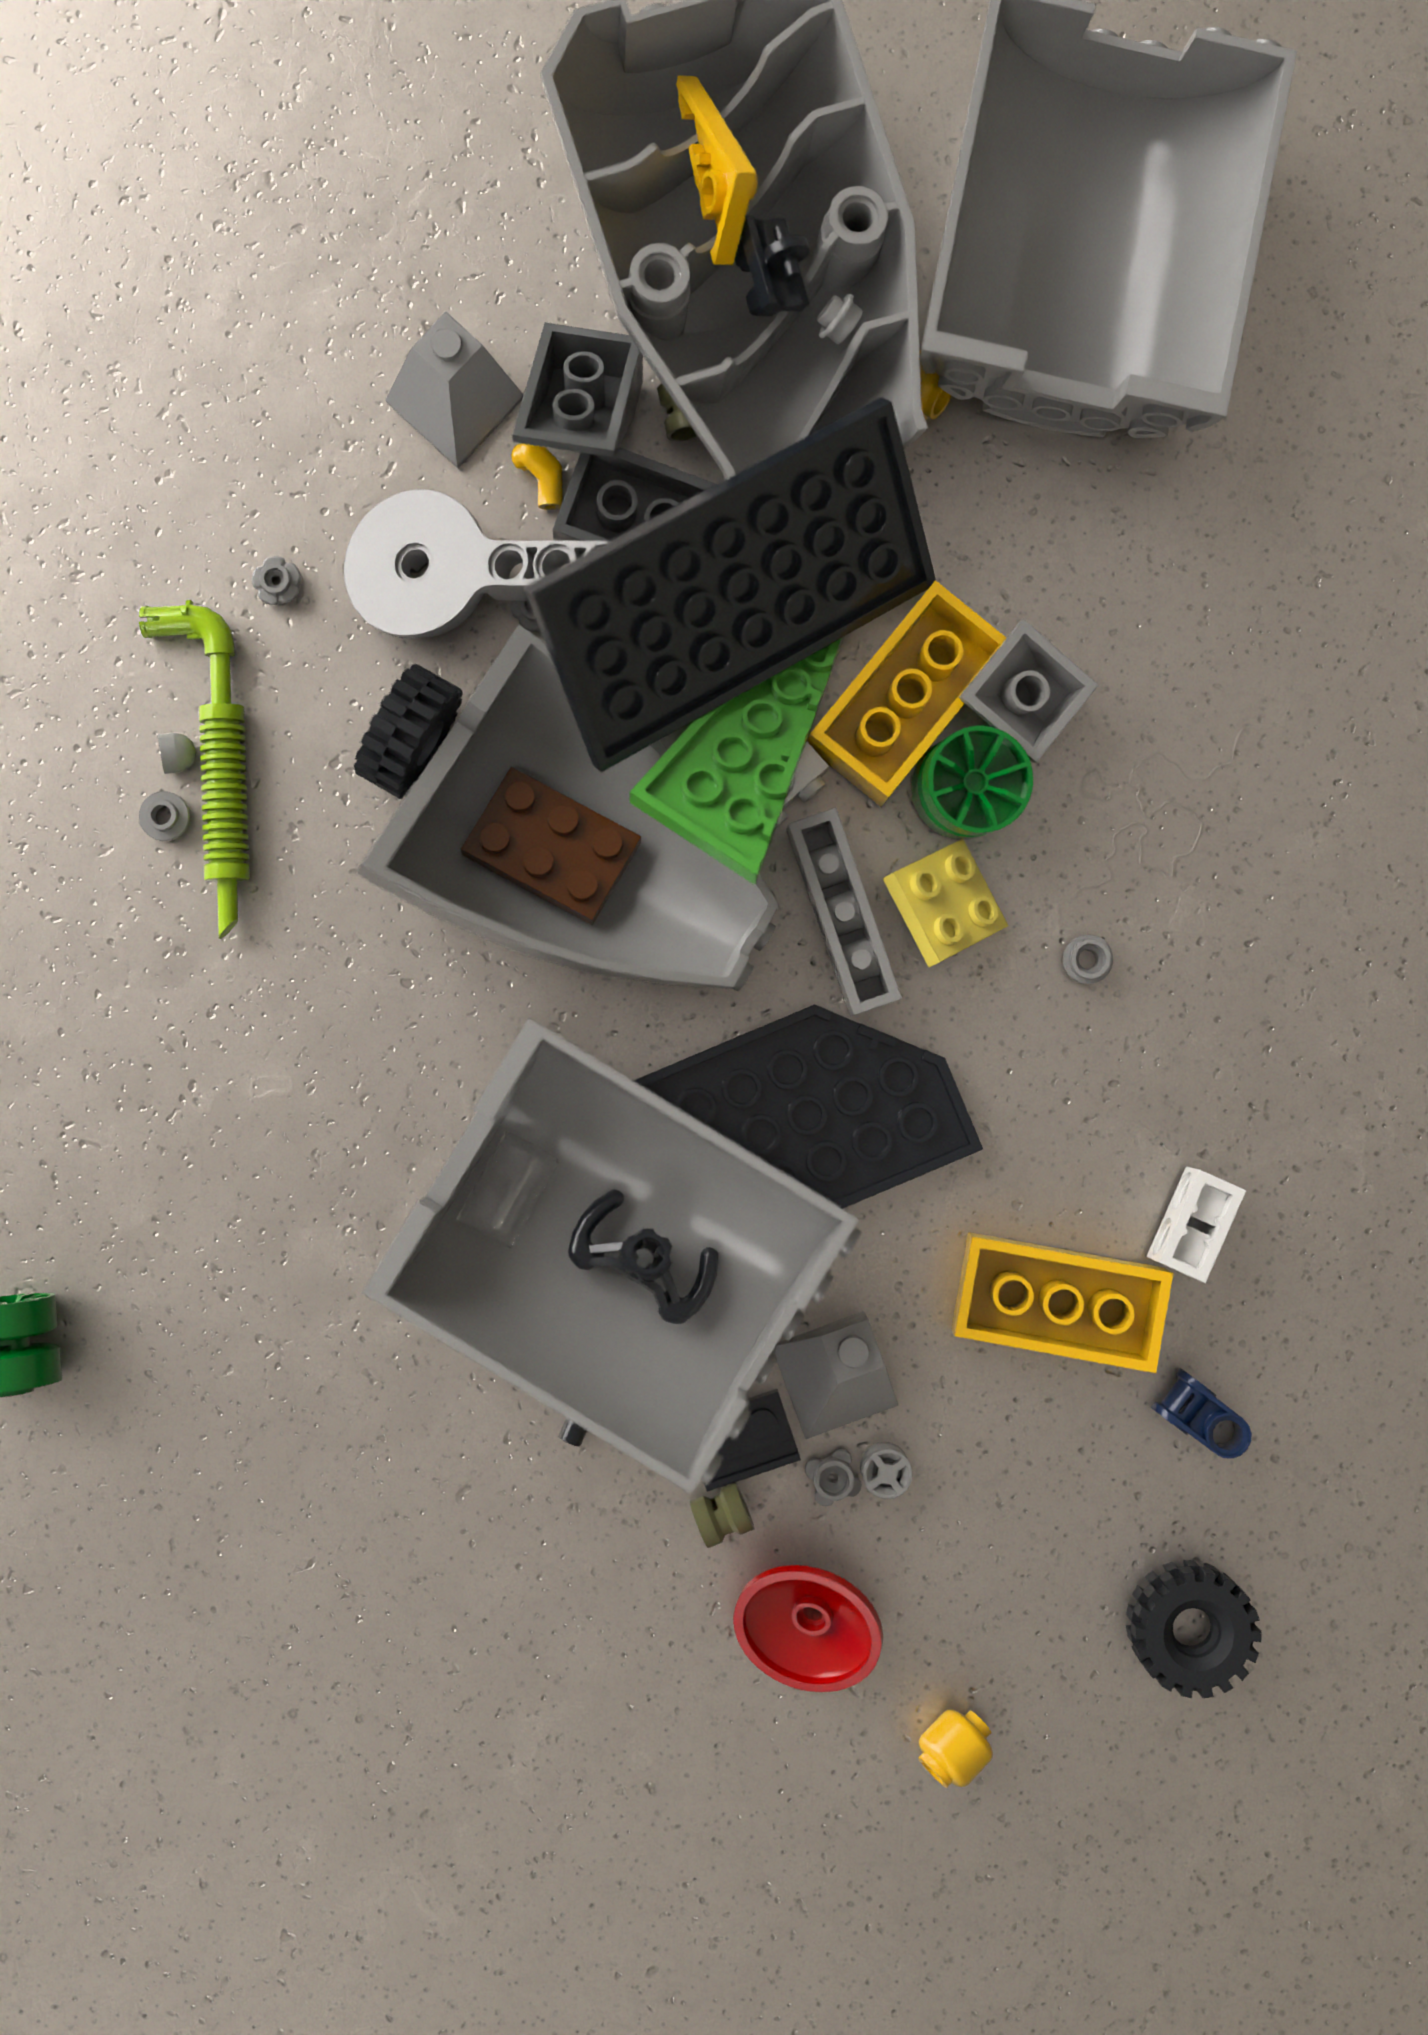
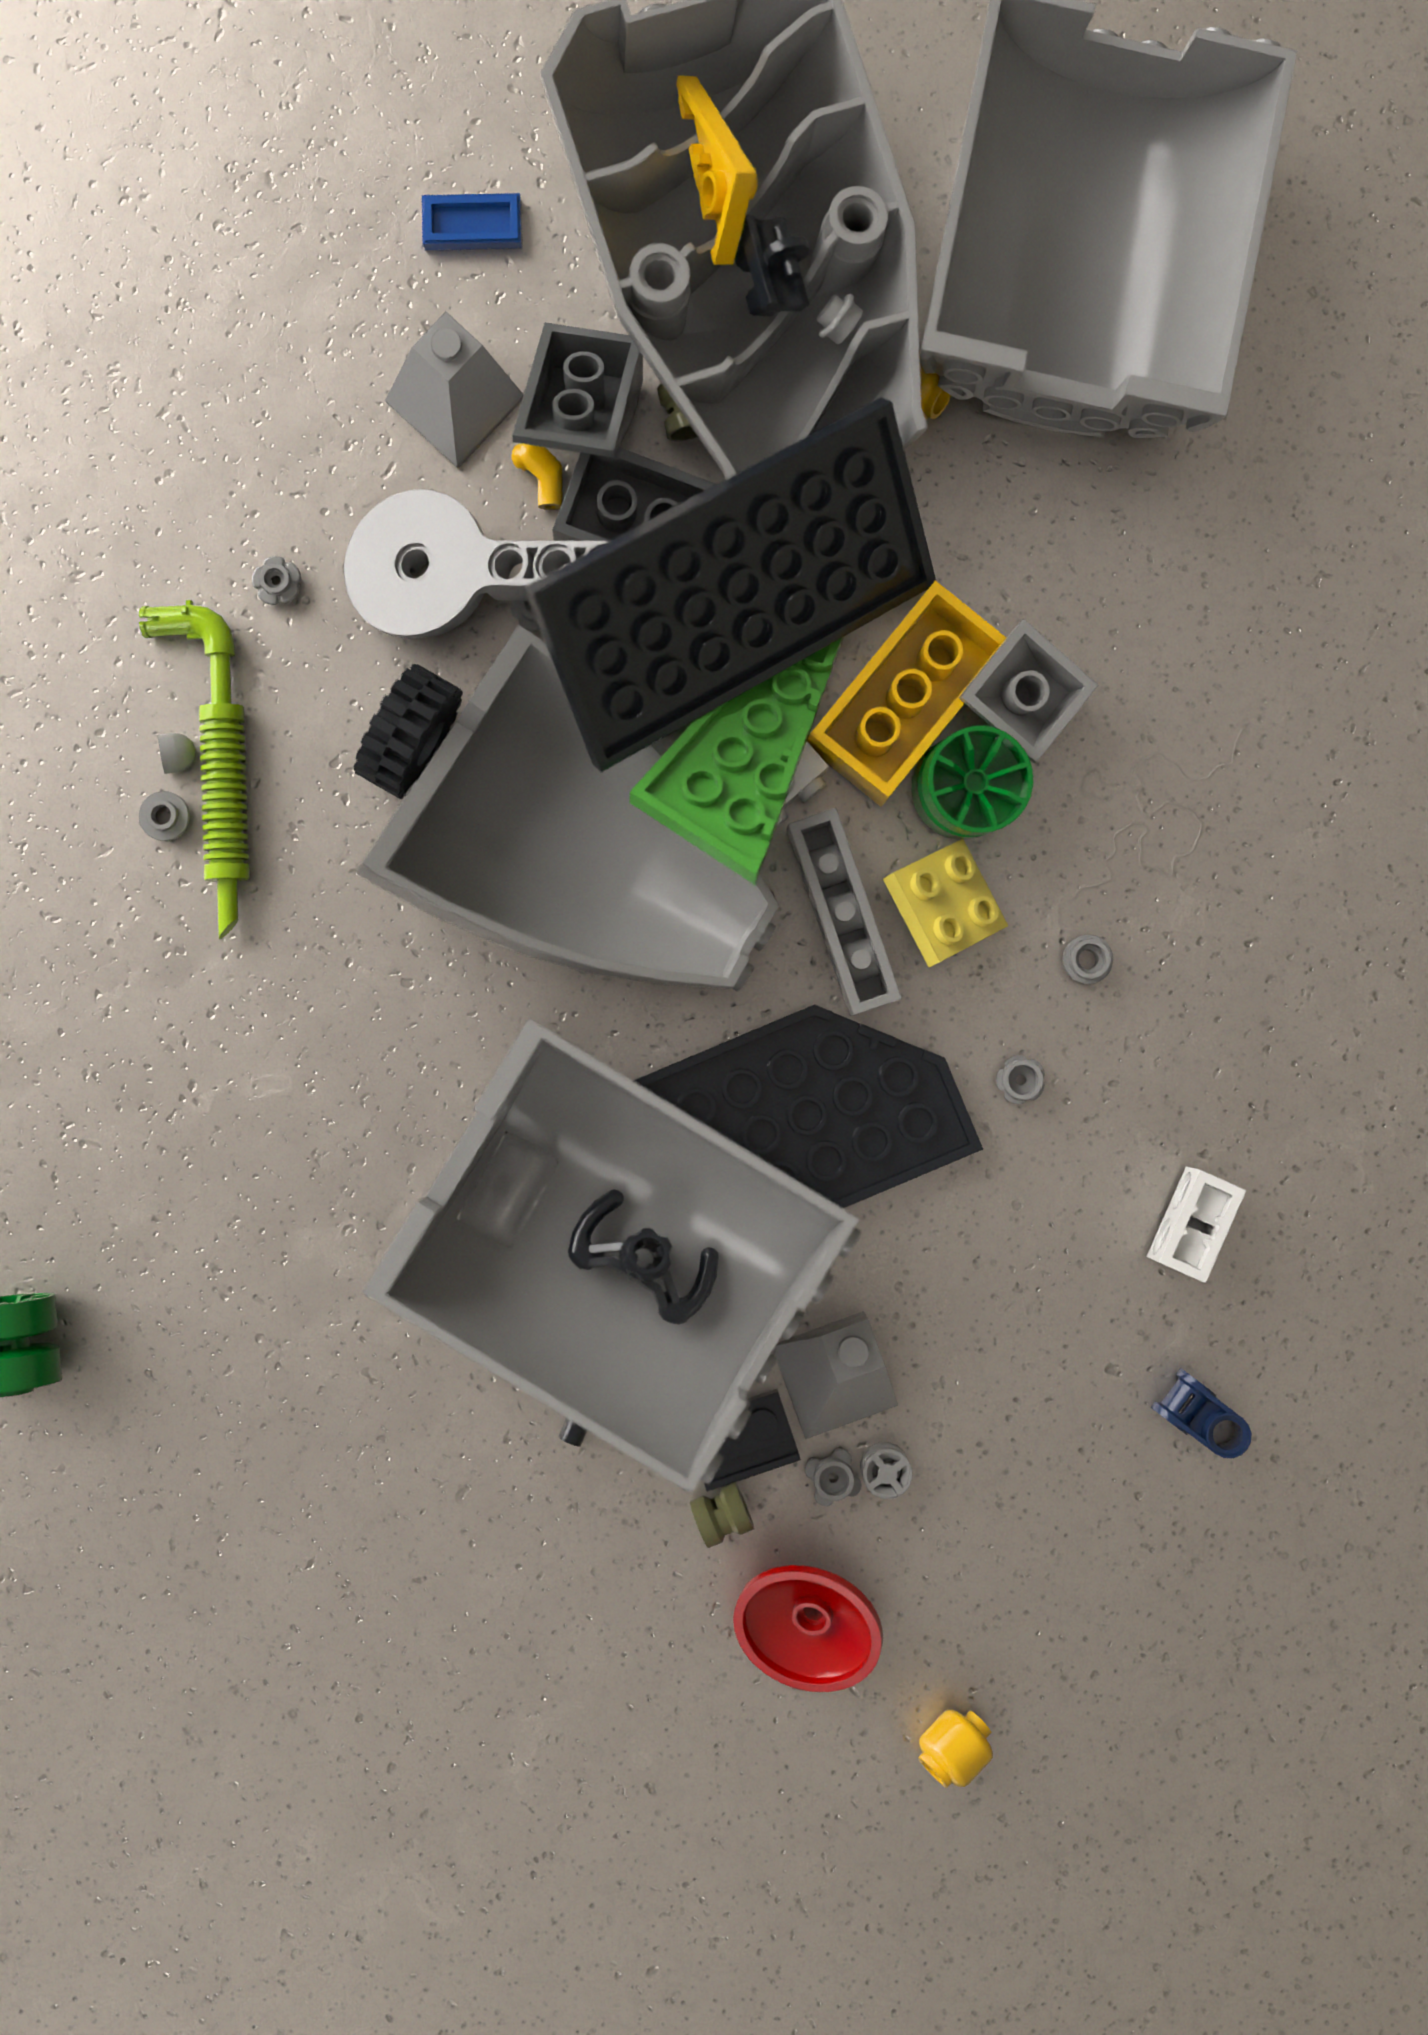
(472, 221): none -> blue tile
(551, 845): reddish brown plate -> none
(1033, 1074): none -> light grey plate
(1062, 1302): yellow brick -> none
(1219, 1654): black tyre -> none

